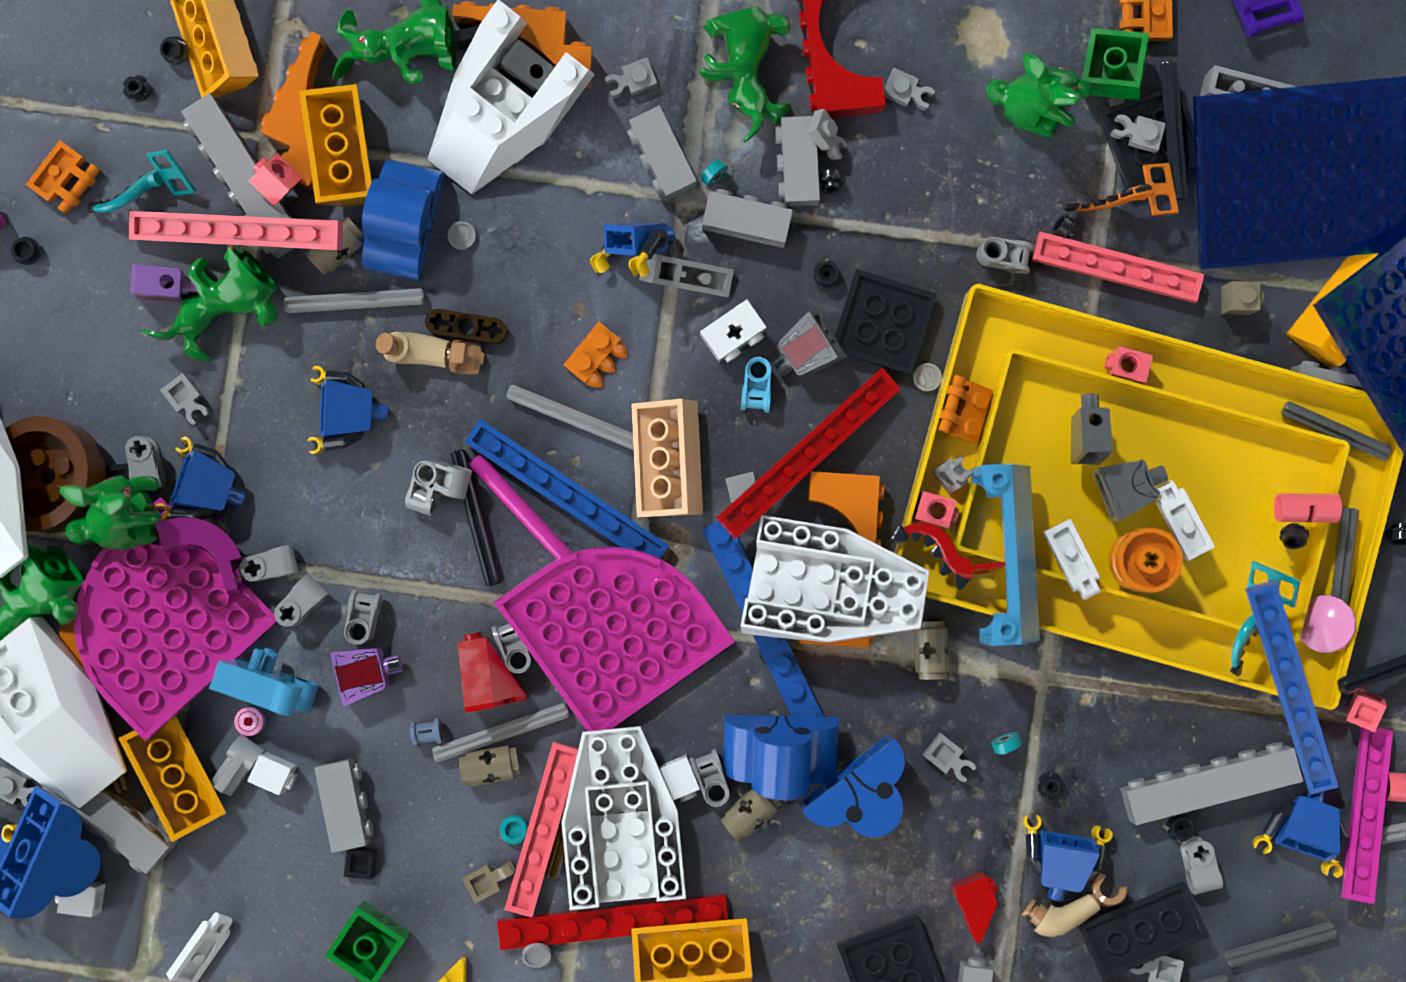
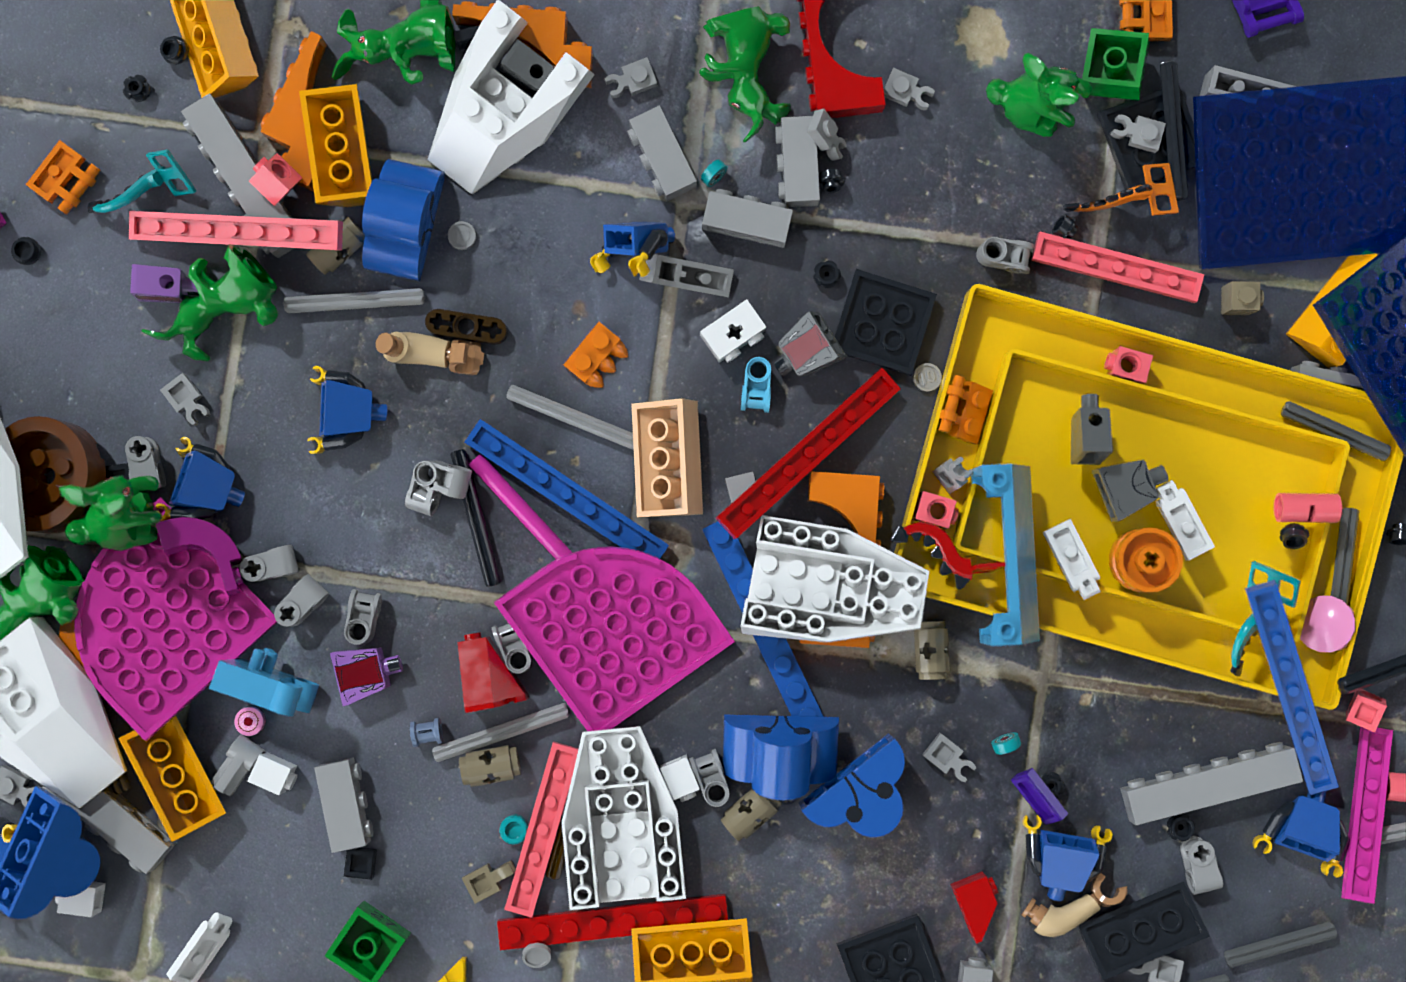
(1039, 796): none -> dark purple tile

